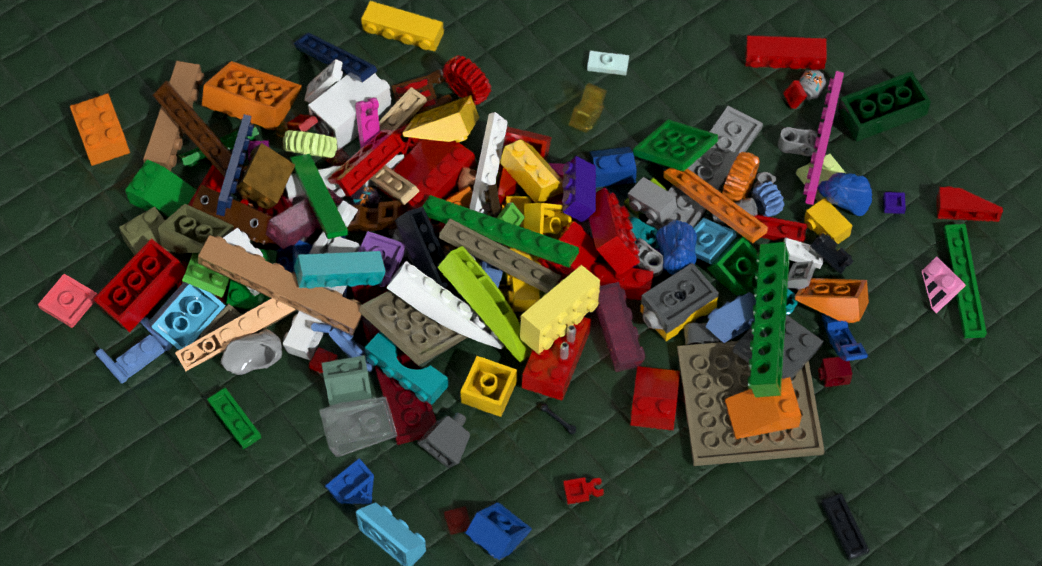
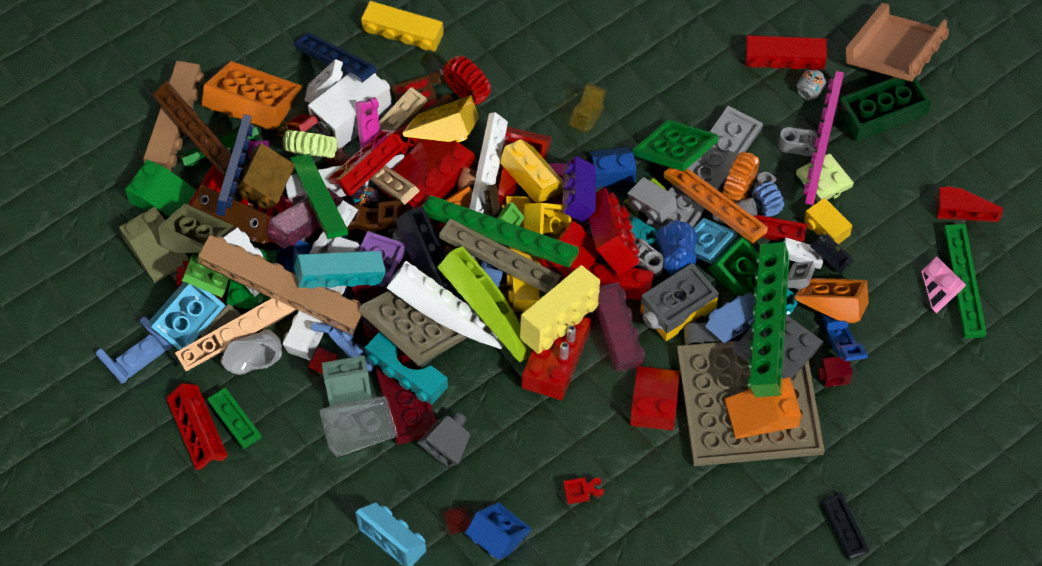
(68, 300): coral plate -> none
(100, 129): orange brick -> none
(140, 285): red brick -> none
(200, 422): none -> red fence
(353, 485): blue slope -> none
(489, 386): yellow brick -> none
(571, 428): black hinge -> none
(608, 63): light aqua plate -> none
(795, 94): red tile -> none
(848, 192): blue hair -> none
(894, 202): dark purple tile -> none
(895, 44): none -> nougat panel

